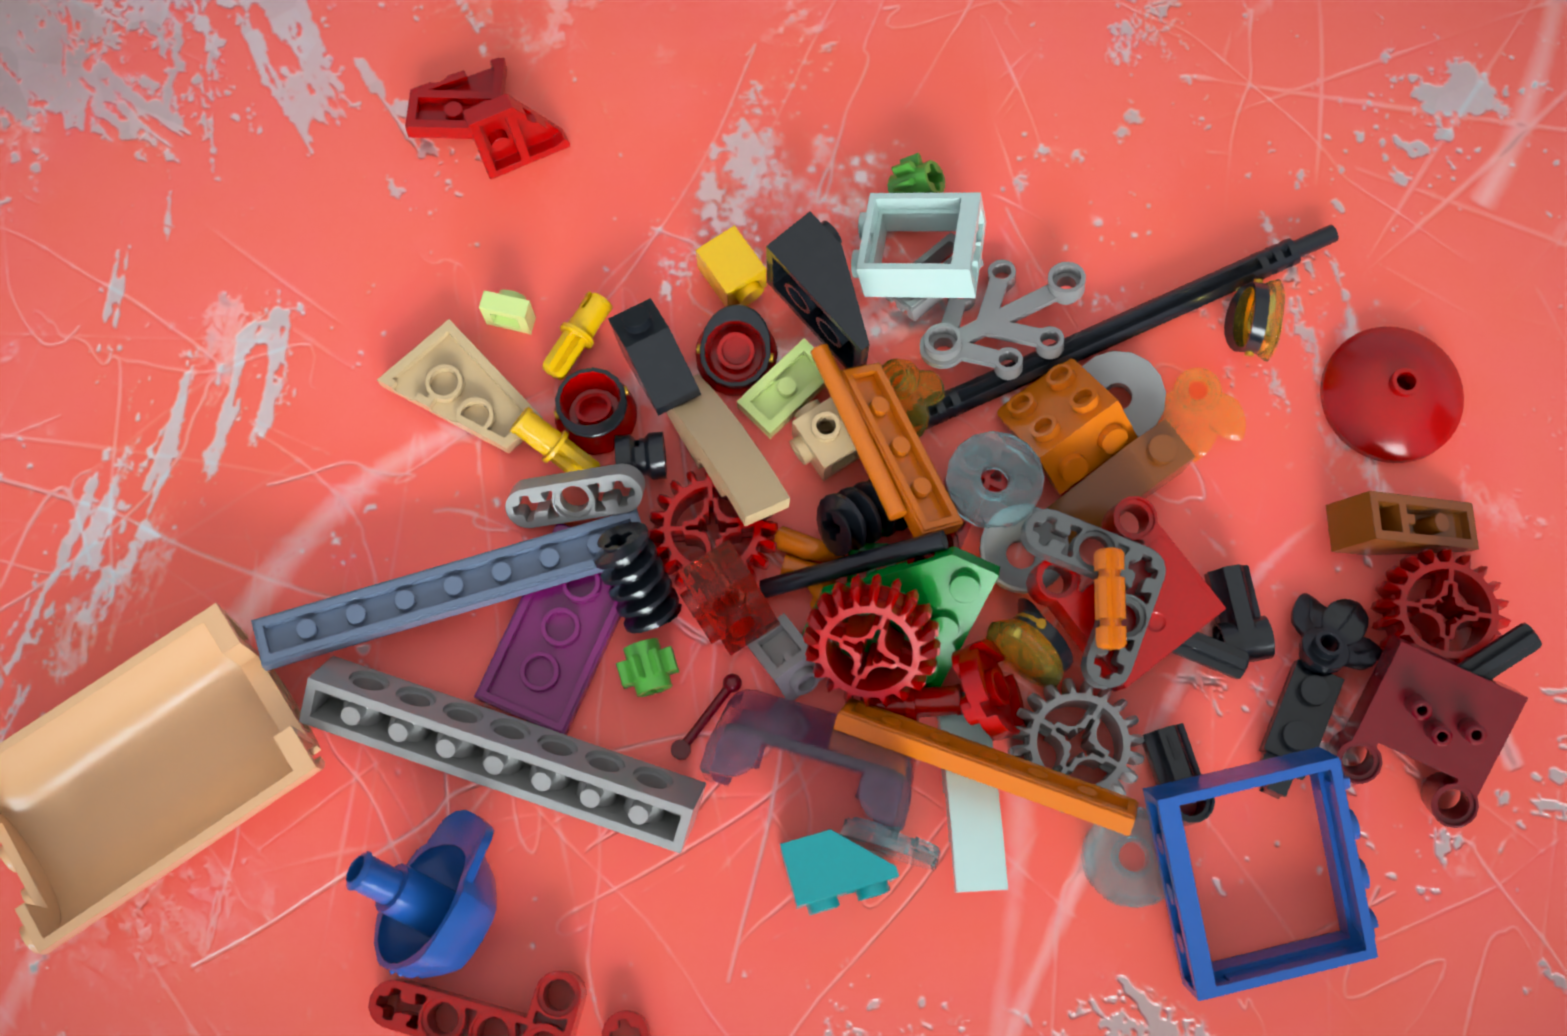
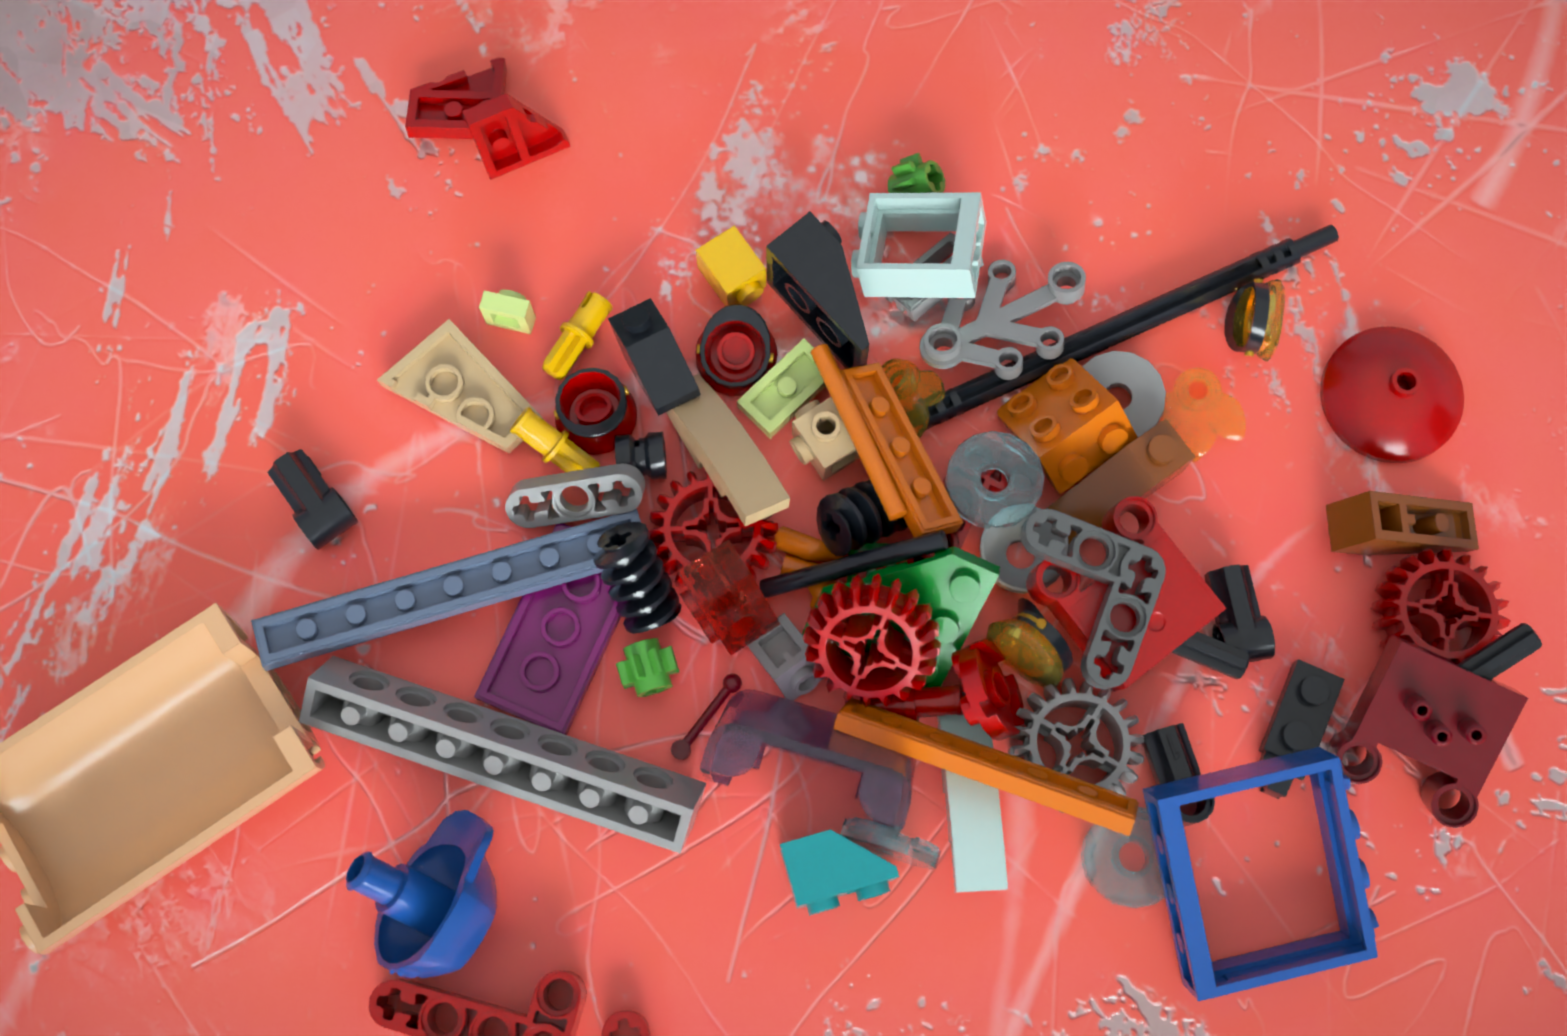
(317, 507): none -> black piece
(1110, 598): orange axle -> none
(1333, 635): black plate -> none

